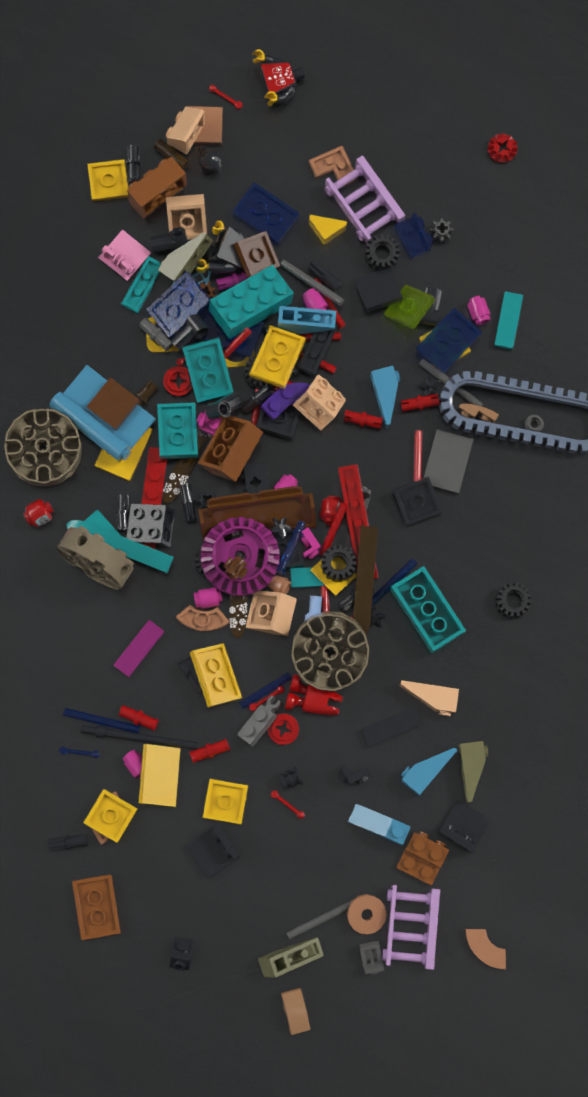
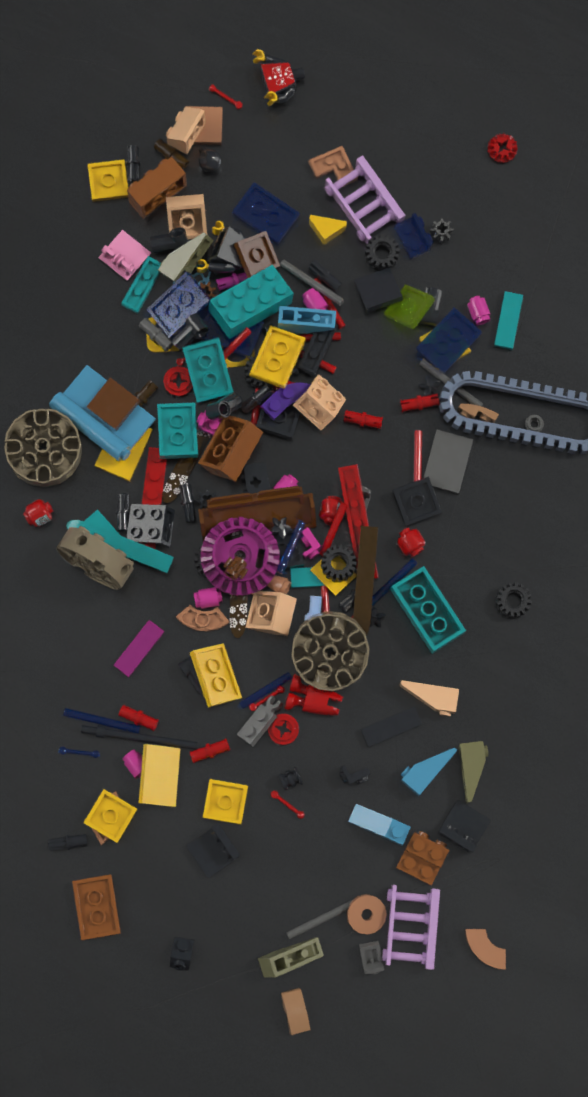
(385, 386): dark azure slope -> none
(411, 542): none -> red head

